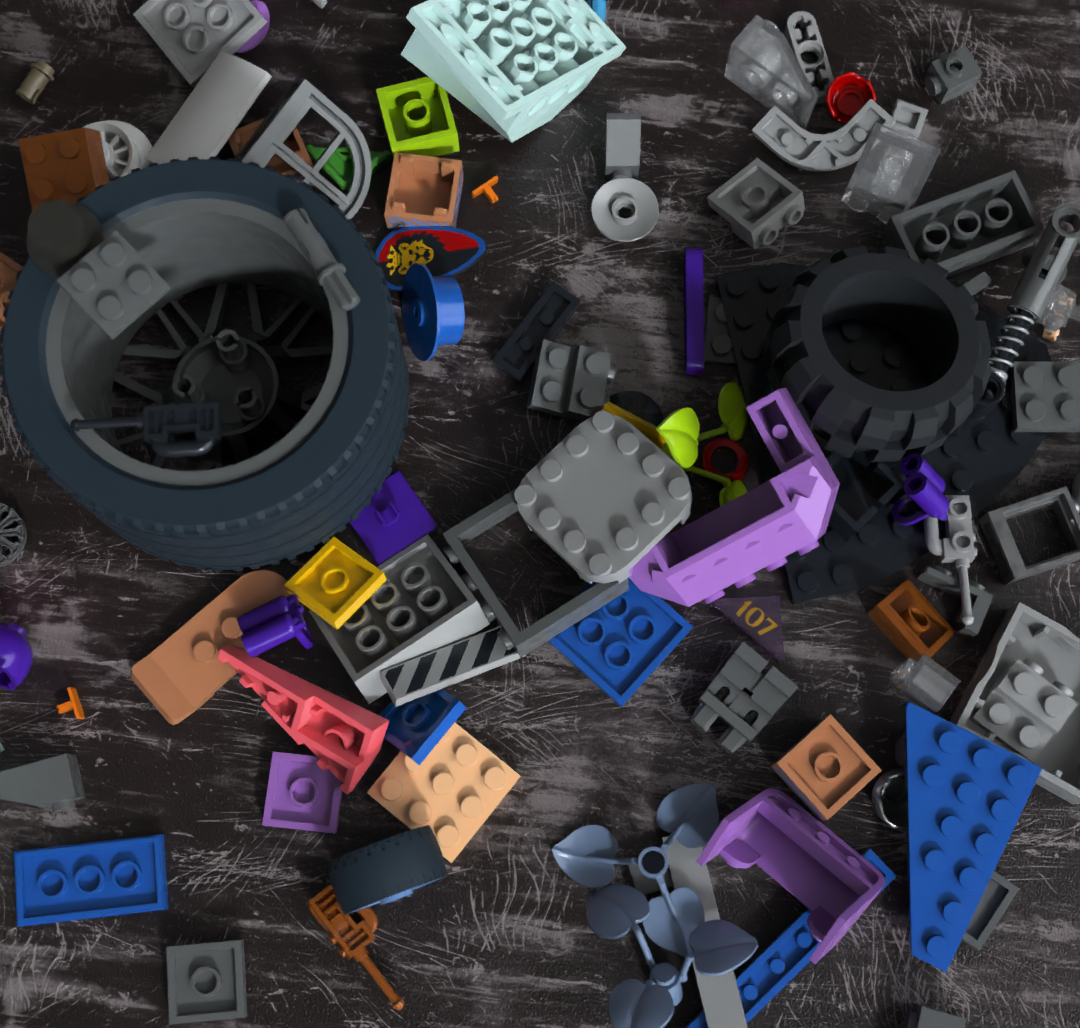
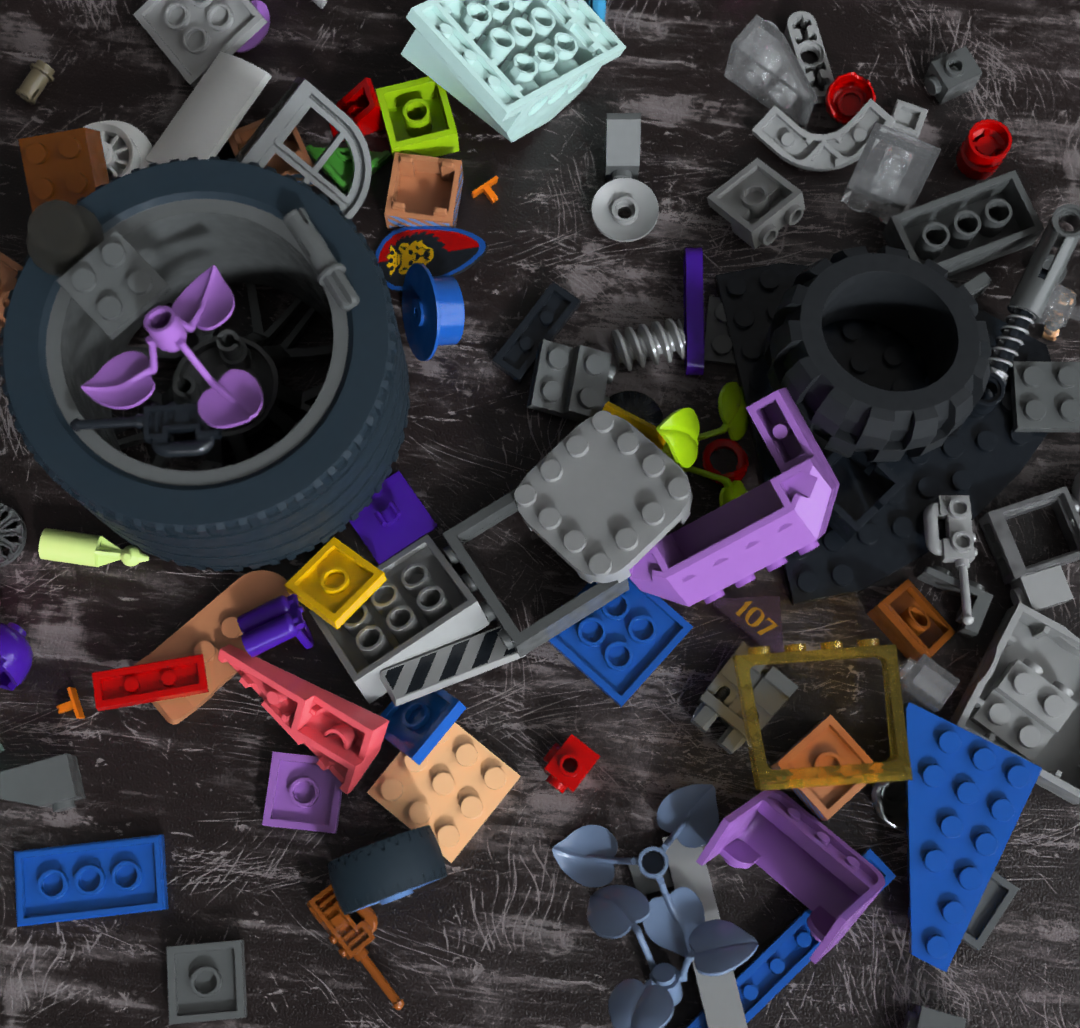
(85, 549): none -> yellowish green wheel
(150, 682): none -> red plate
(203, 304): none -> medium lavender plant
(363, 108): none -> red slope
(569, 764): none -> red brick
(649, 343): none -> light grey piece
(894, 769): none -> clear yellow windscreen
(924, 488): dark purple piece -> none
(984, 149): none -> red wheel
(1041, 589): none -> light grey brick

